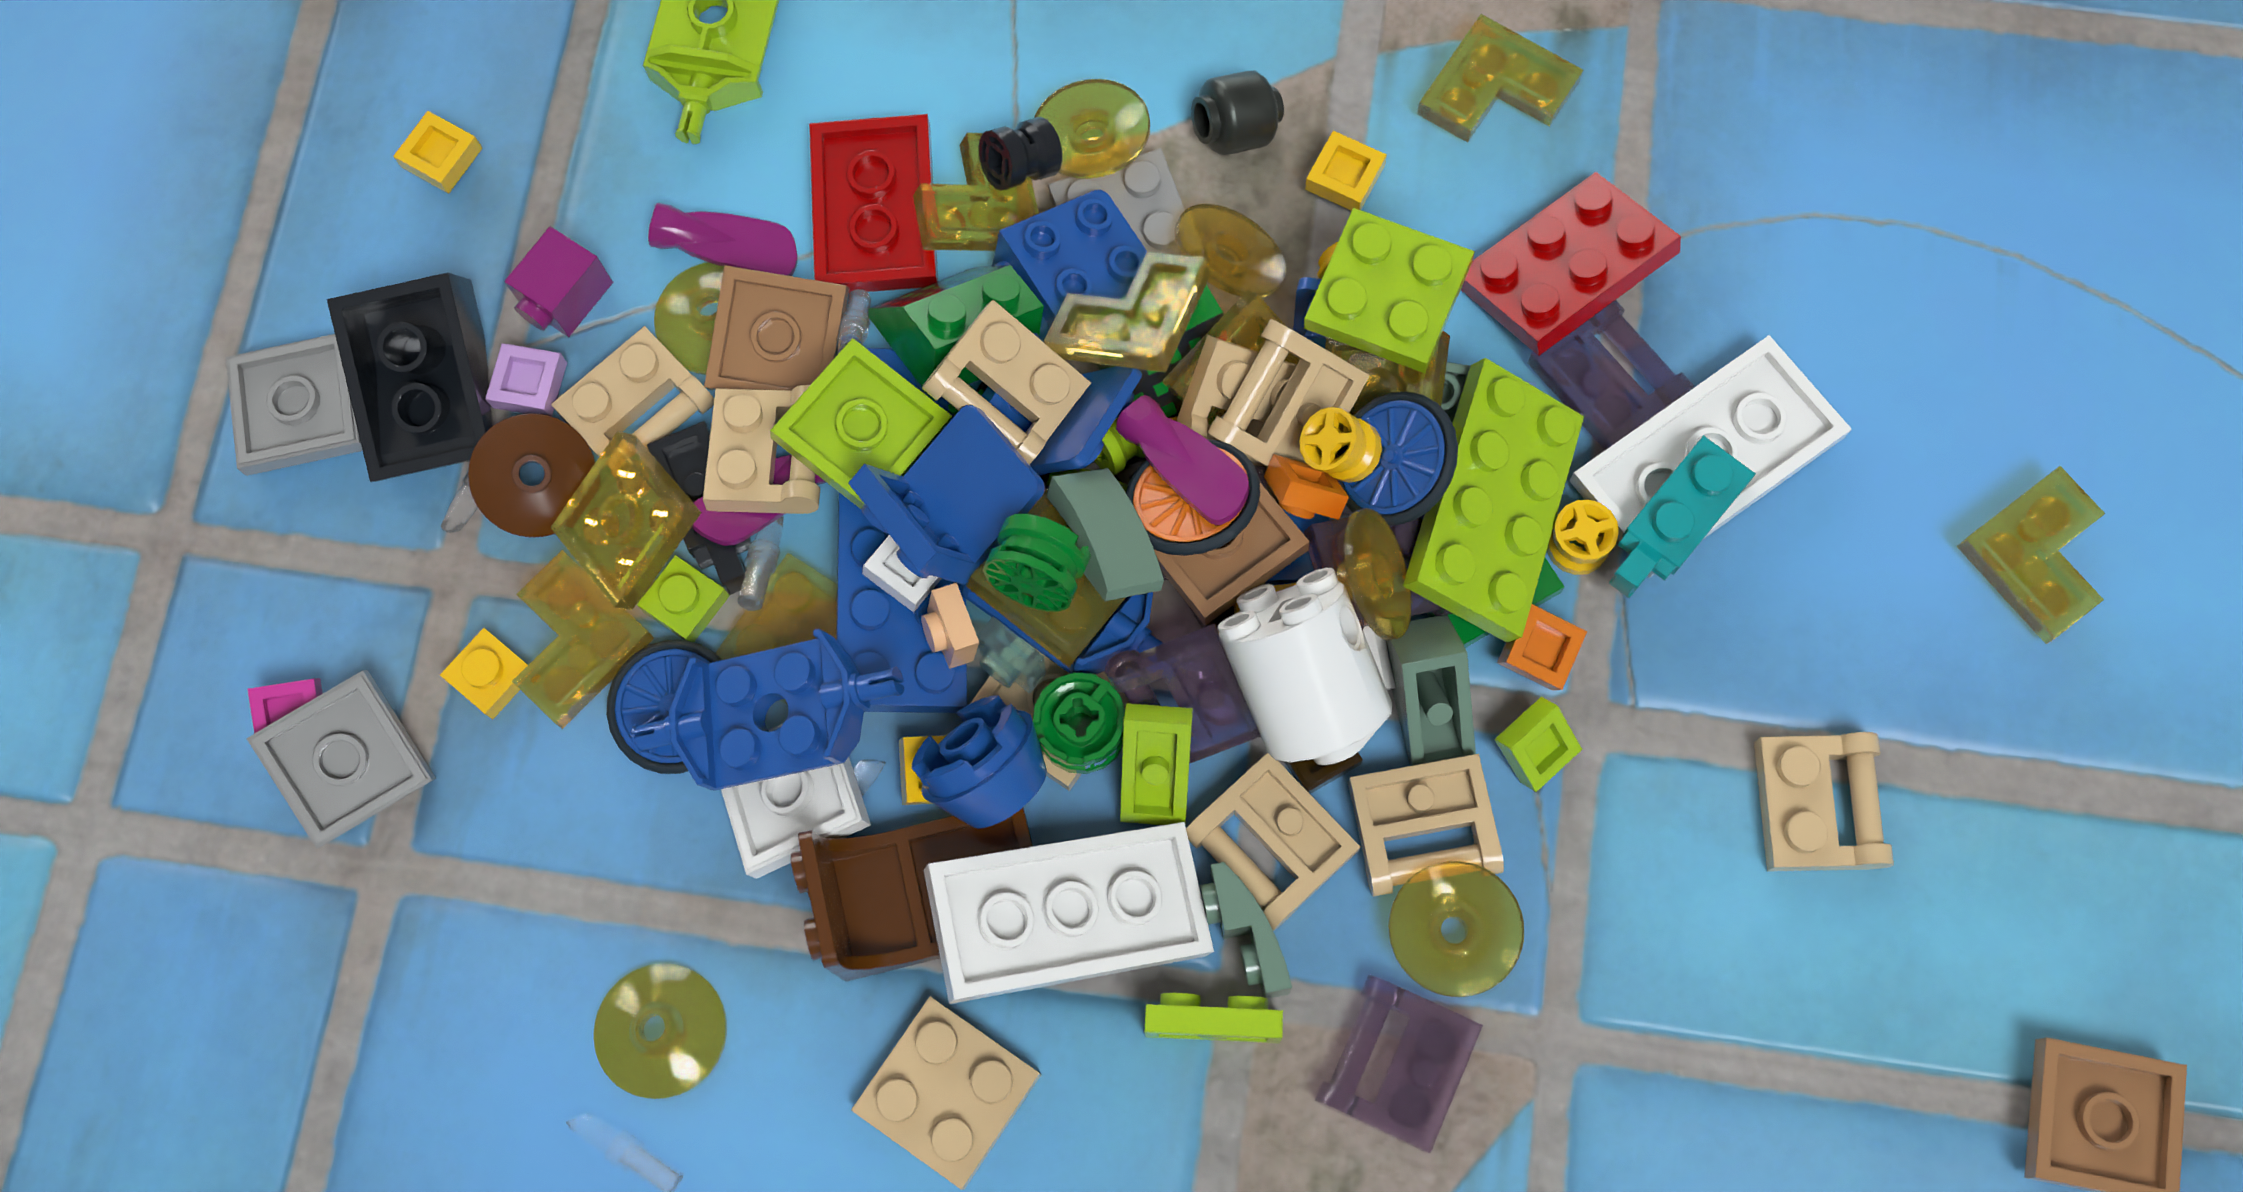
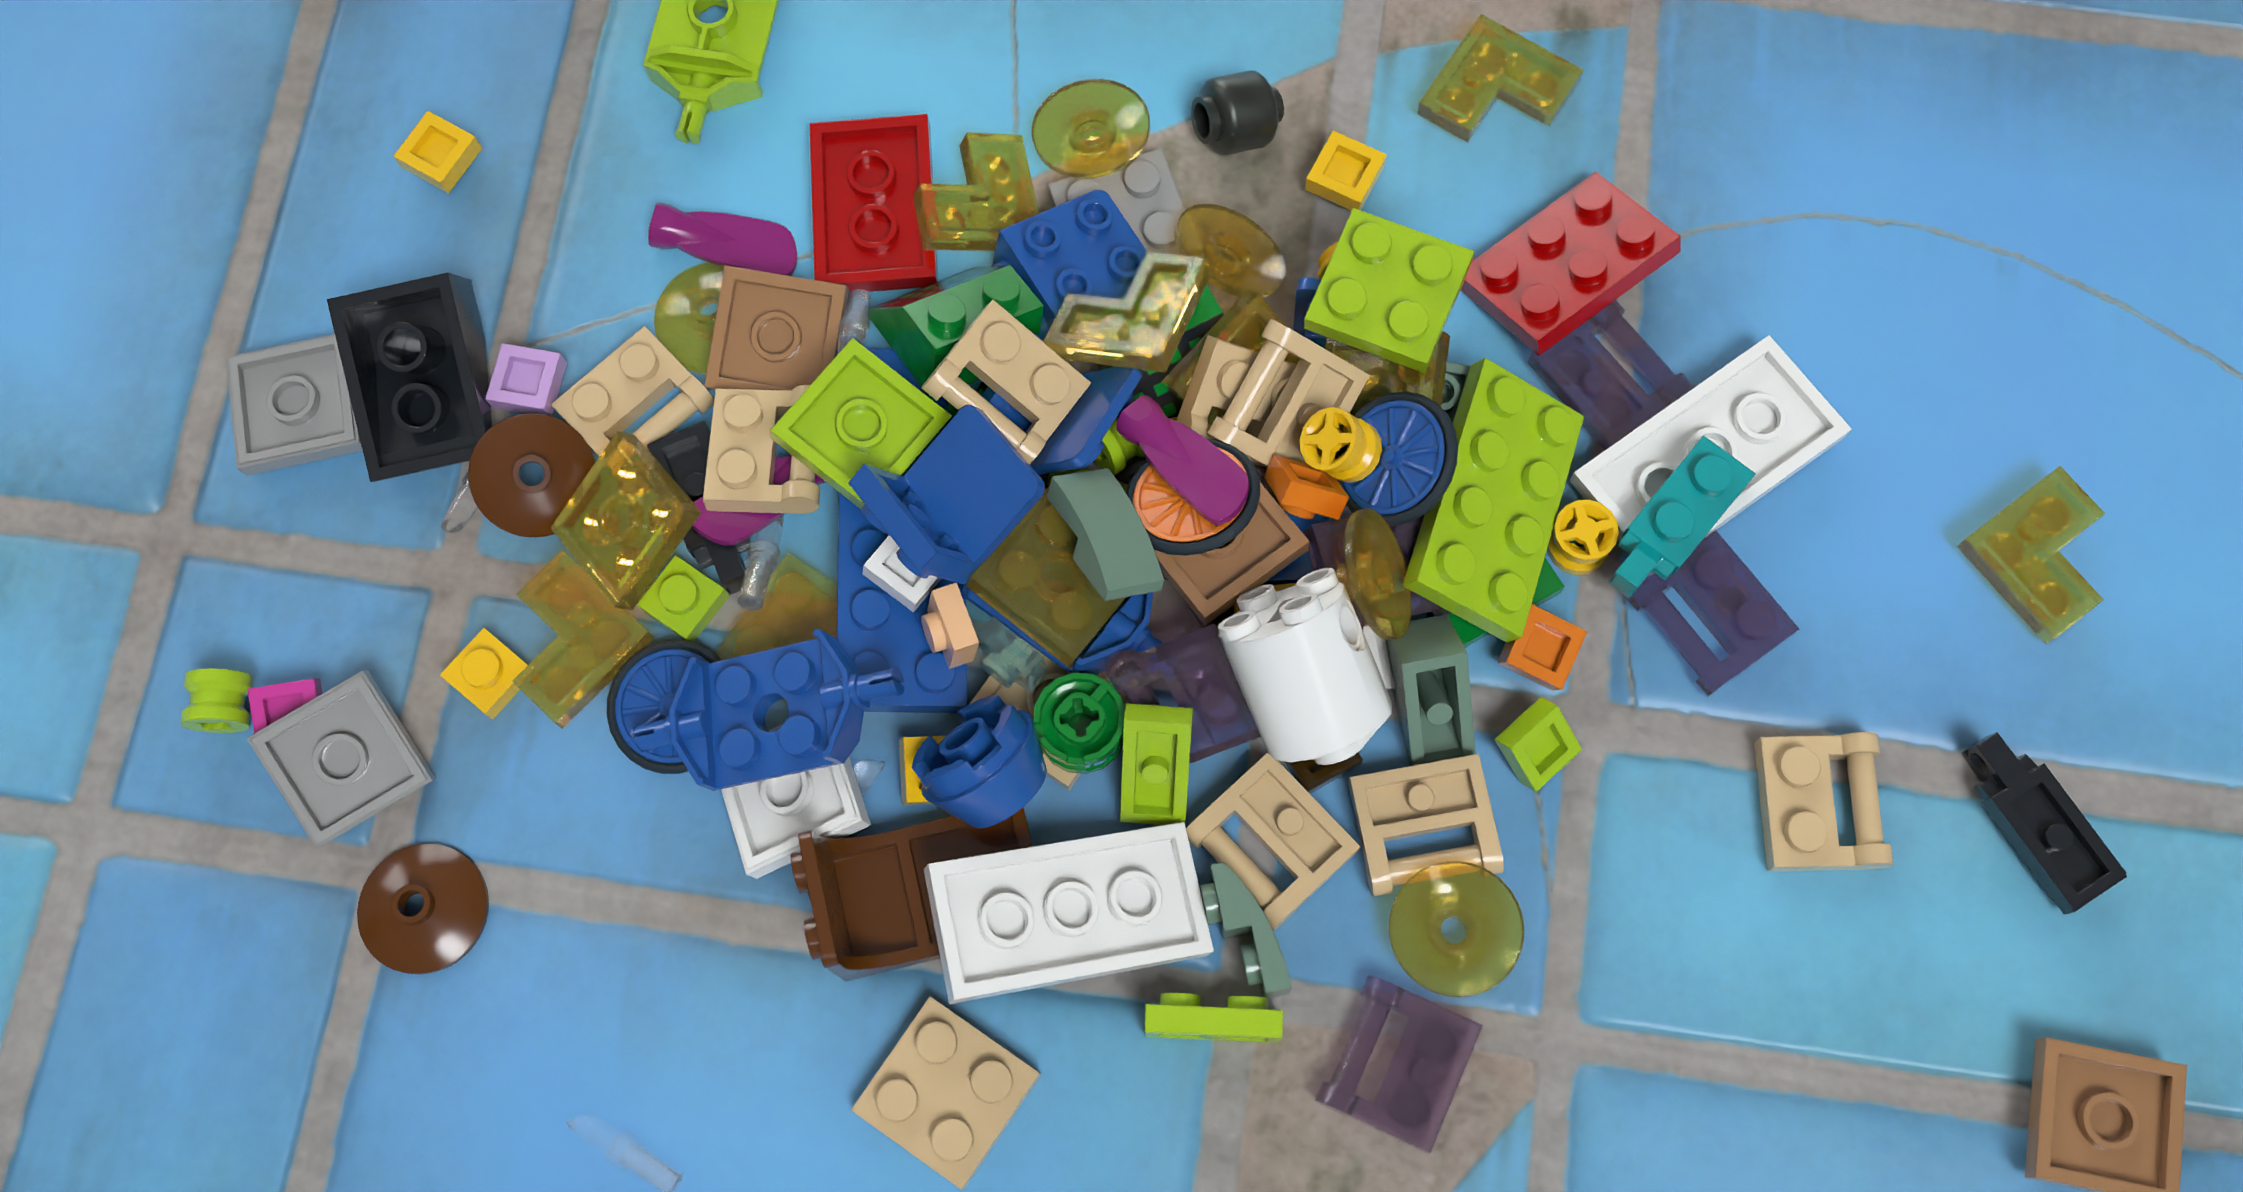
(216, 701): none -> lime wheel
(451, 913): none -> reddish brown dish
(557, 283): magenta brick -> none
(691, 1037): clear yellow dish -> none
(1013, 155): black wheel -> none
(1036, 560): green wheel -> none
(1728, 604): none -> clear purple plate
(2043, 824): none -> black hinge

